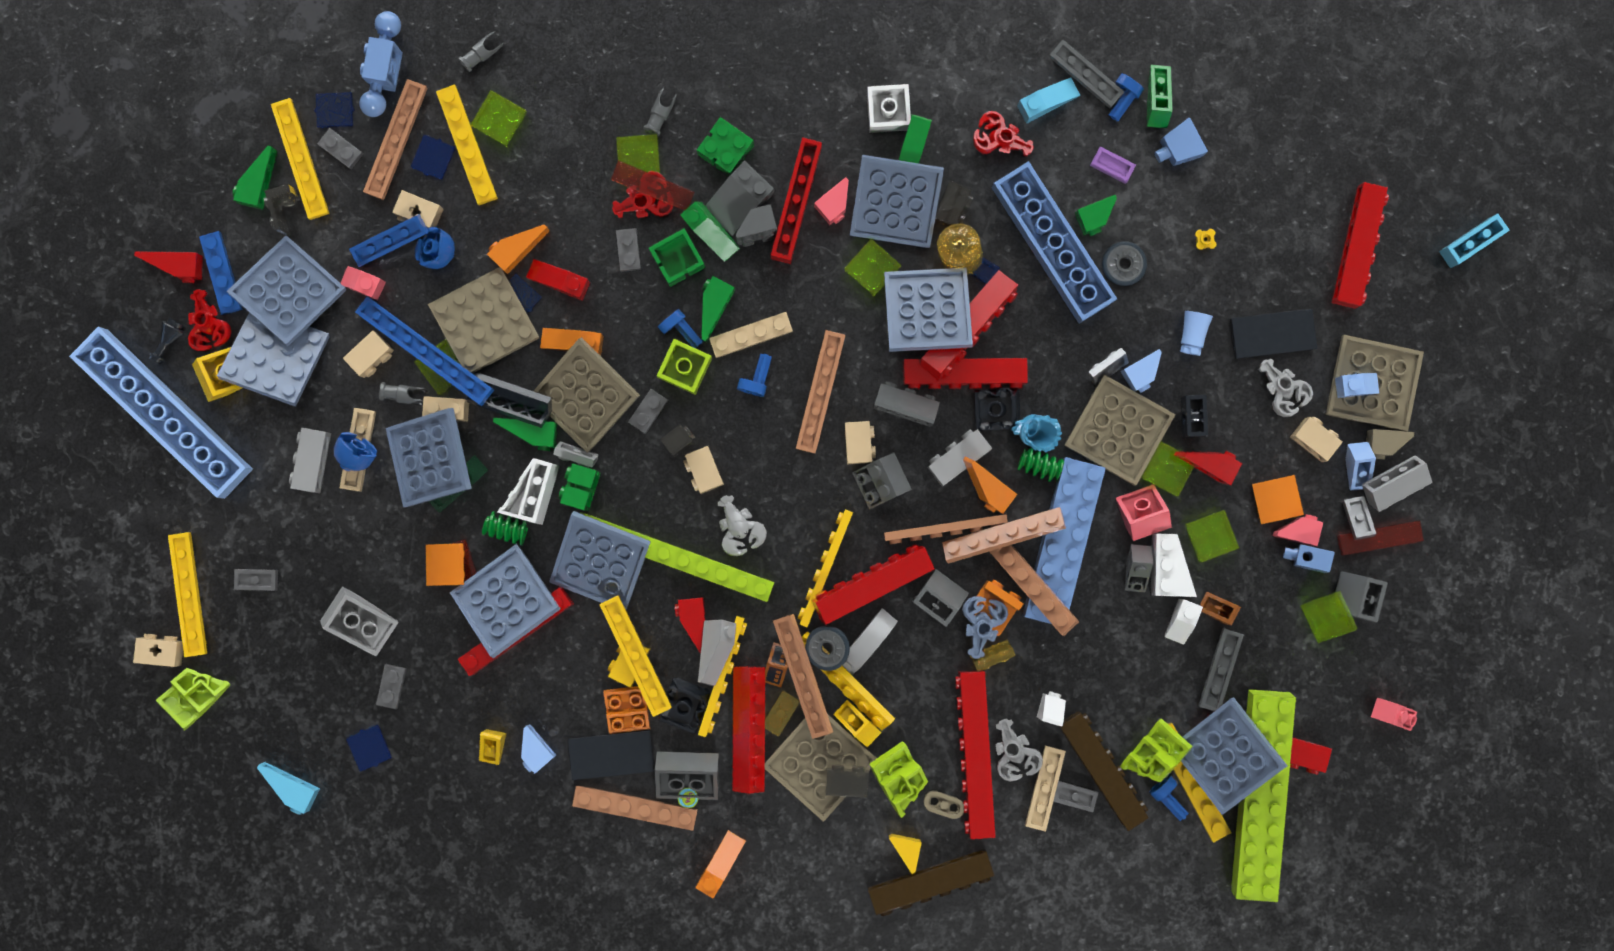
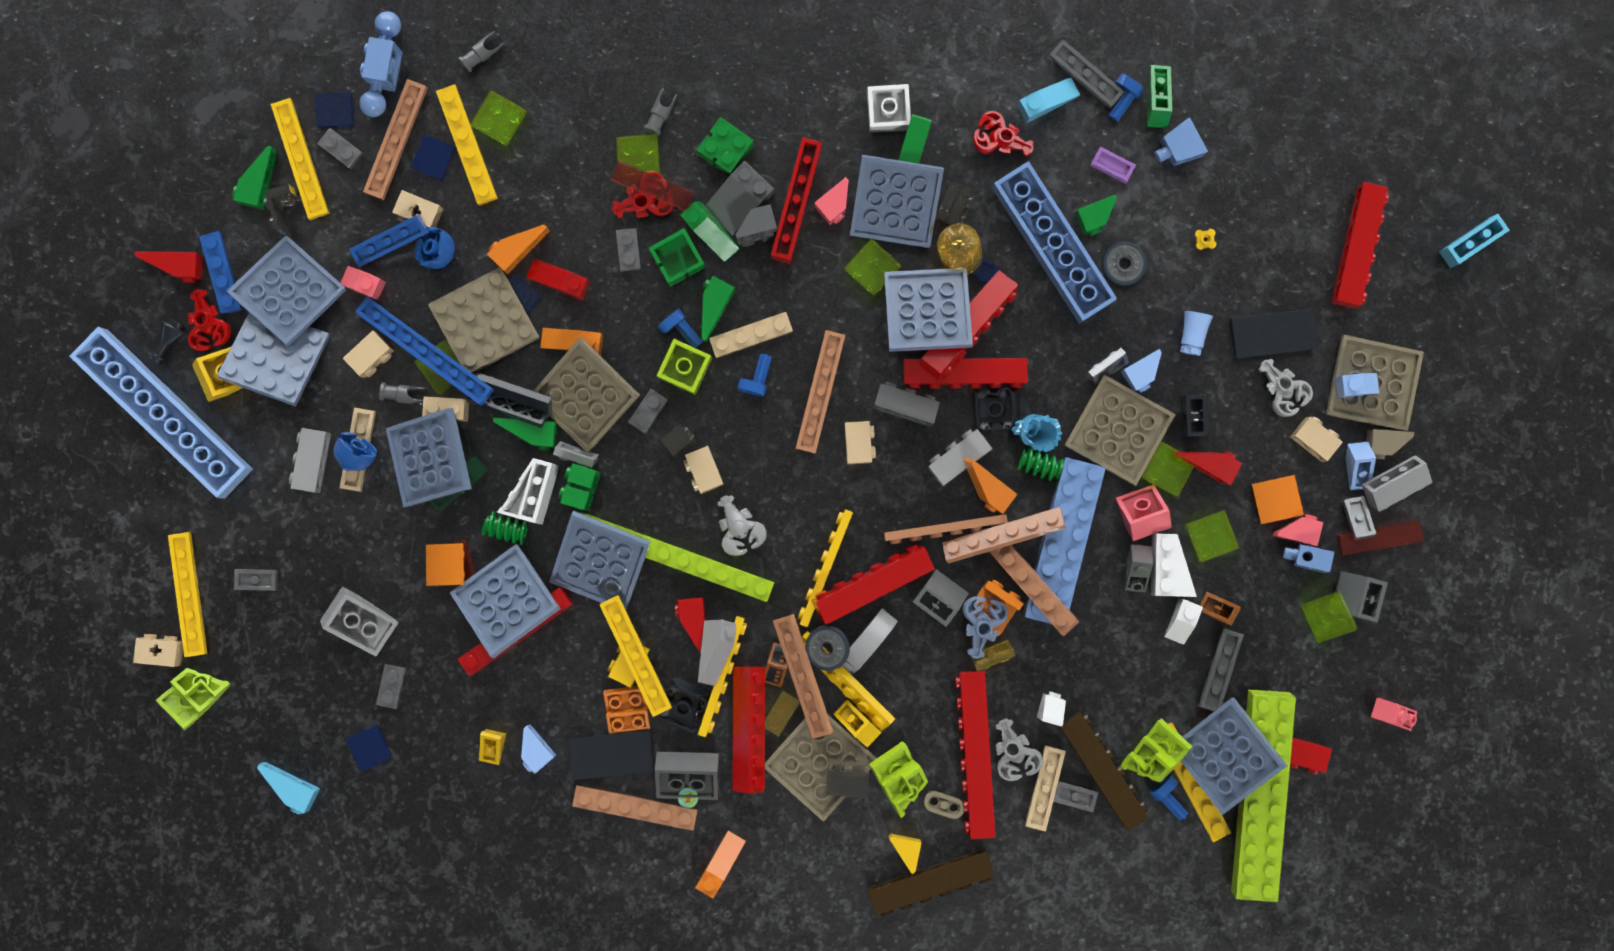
(881, 480): dark grey slope -> none

